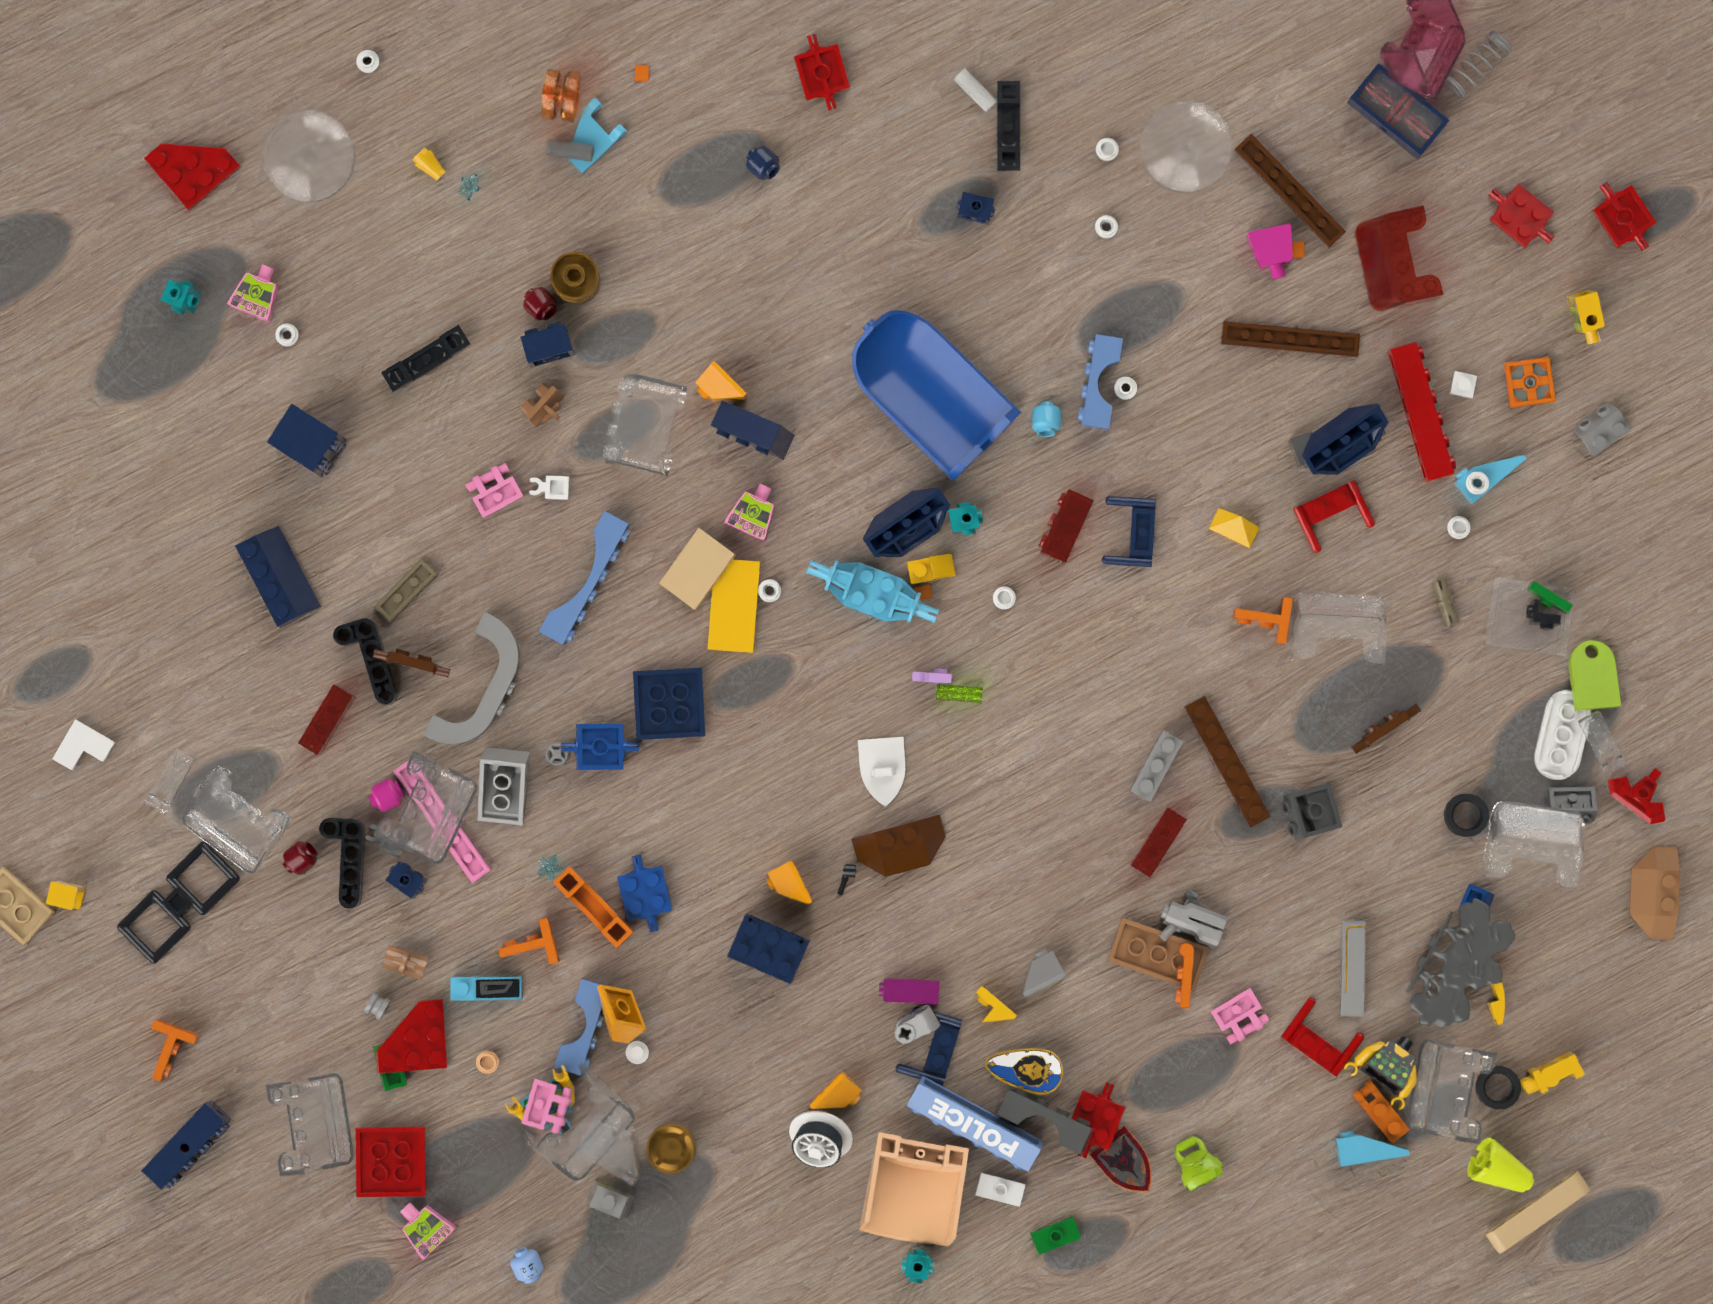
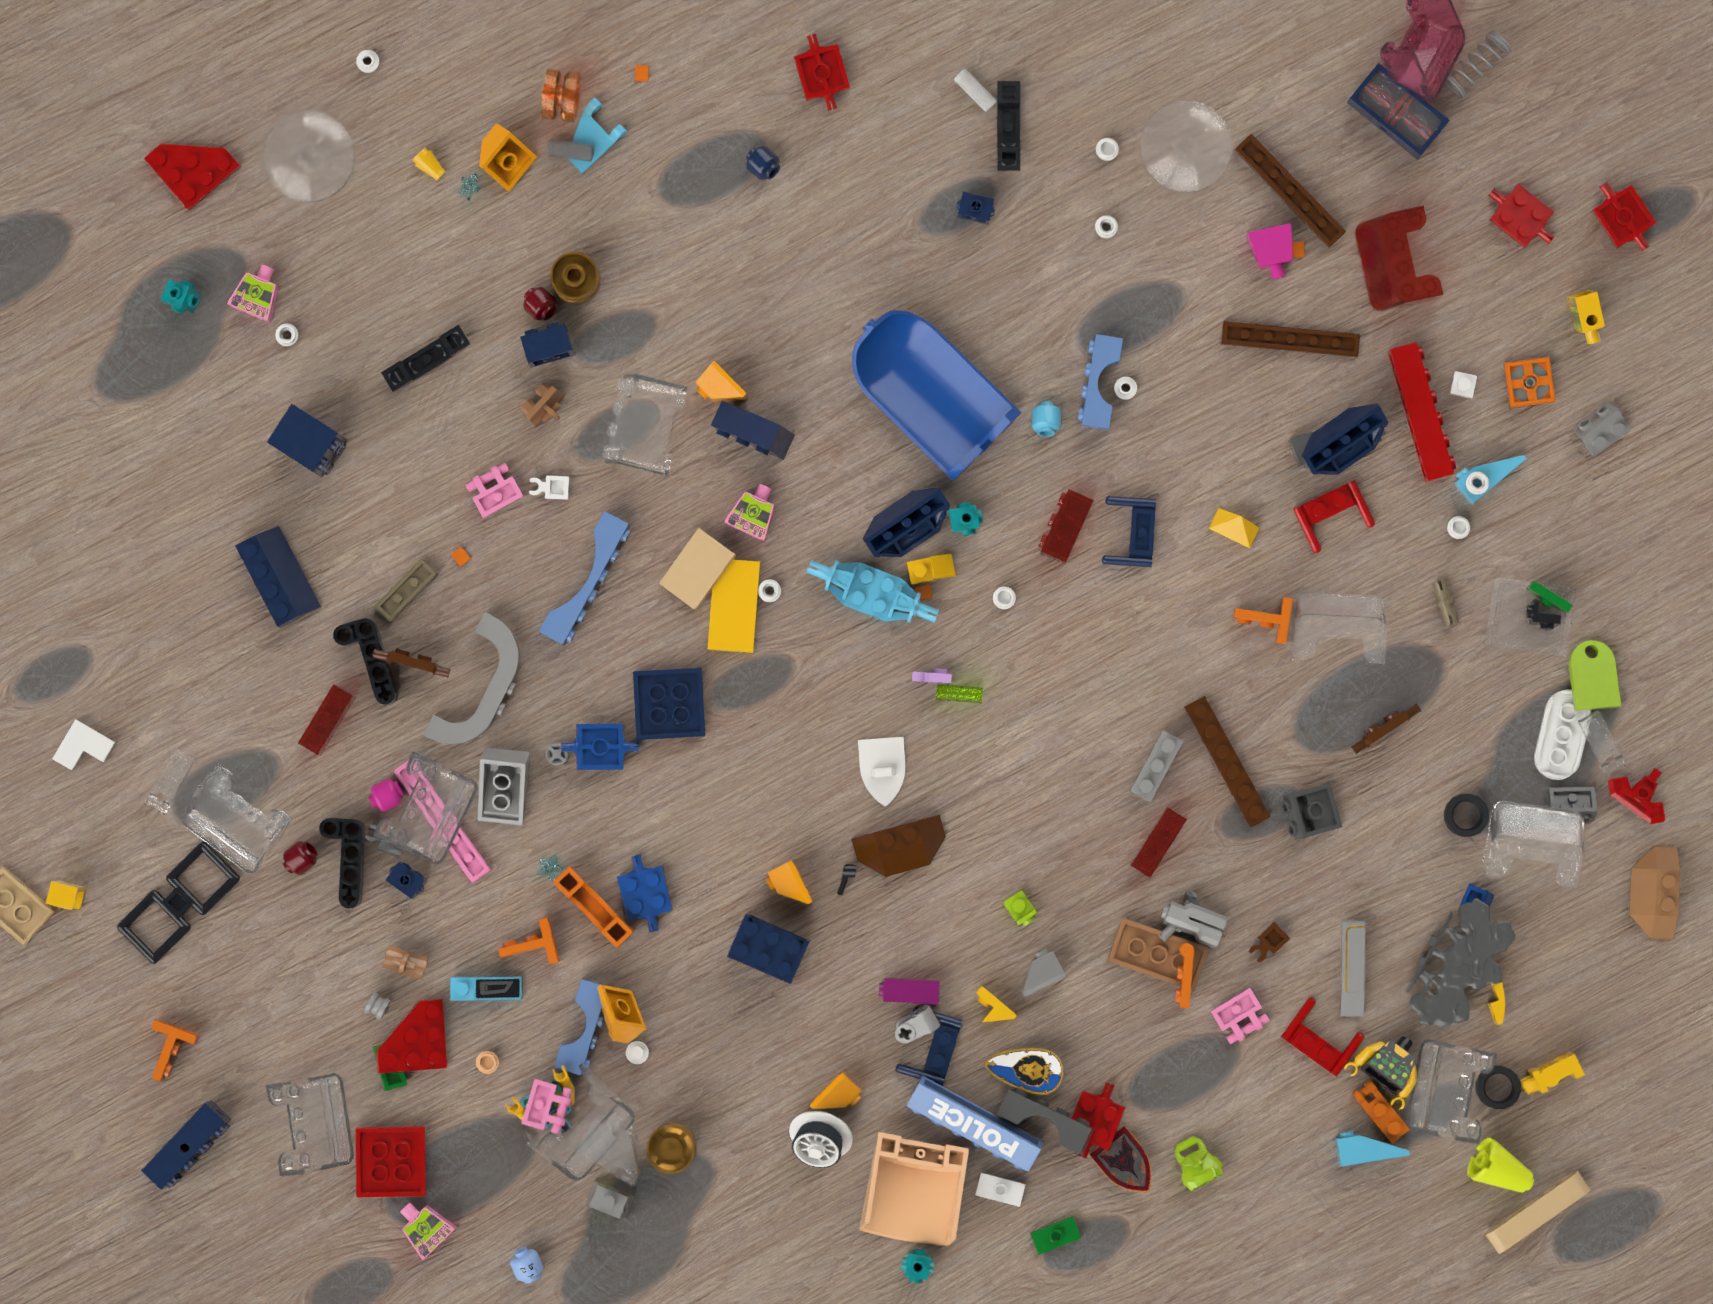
(460, 556): none -> orange window
(504, 157): none -> light orange slope
(1020, 908): none -> lime bracket
(1272, 939): none -> reddish brown plate

